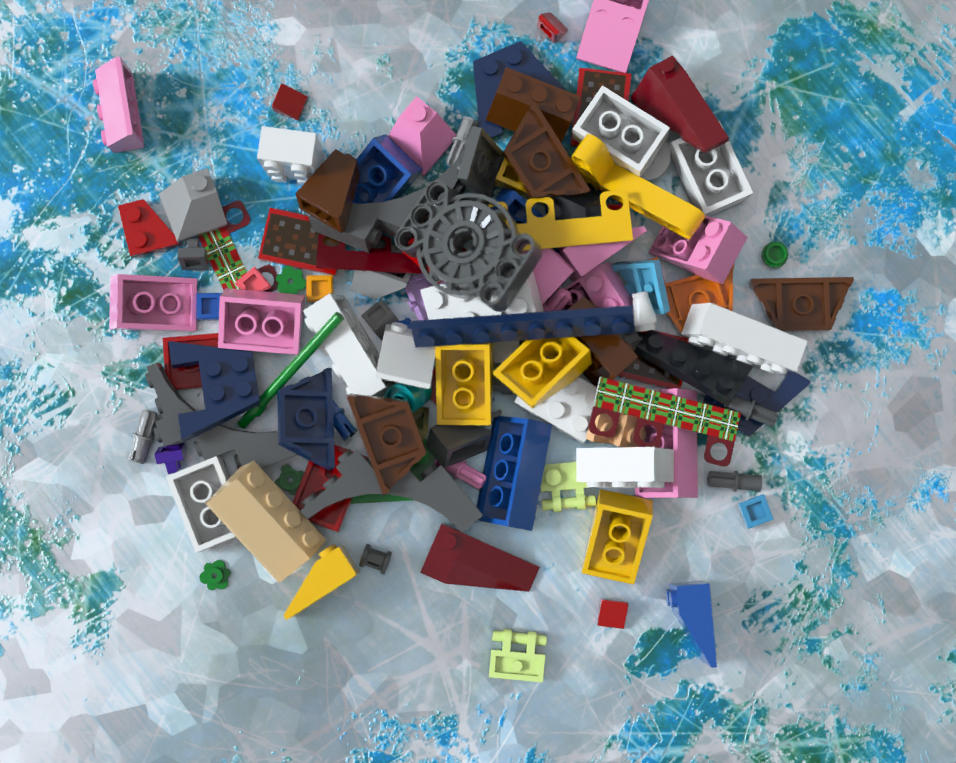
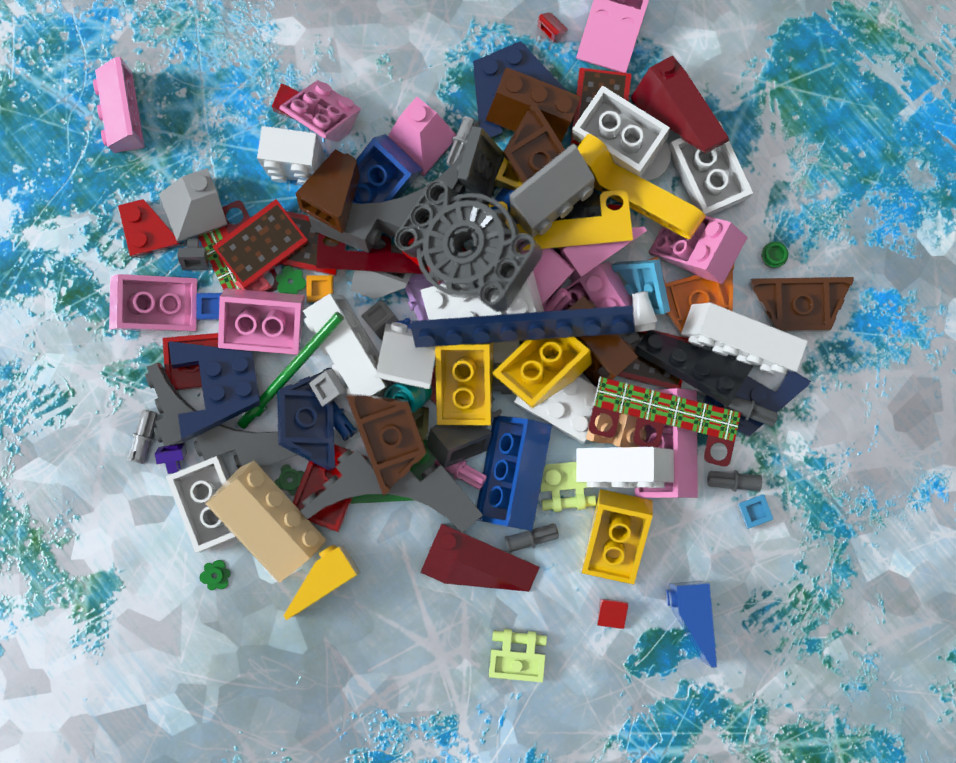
(260, 244): none -> tile
(323, 111): none -> bright pink slope
(327, 387): none -> light grey tile
(375, 559): dark grey bush -> none
(531, 538): none -> dark grey axle
(552, 192): none -> light grey slope

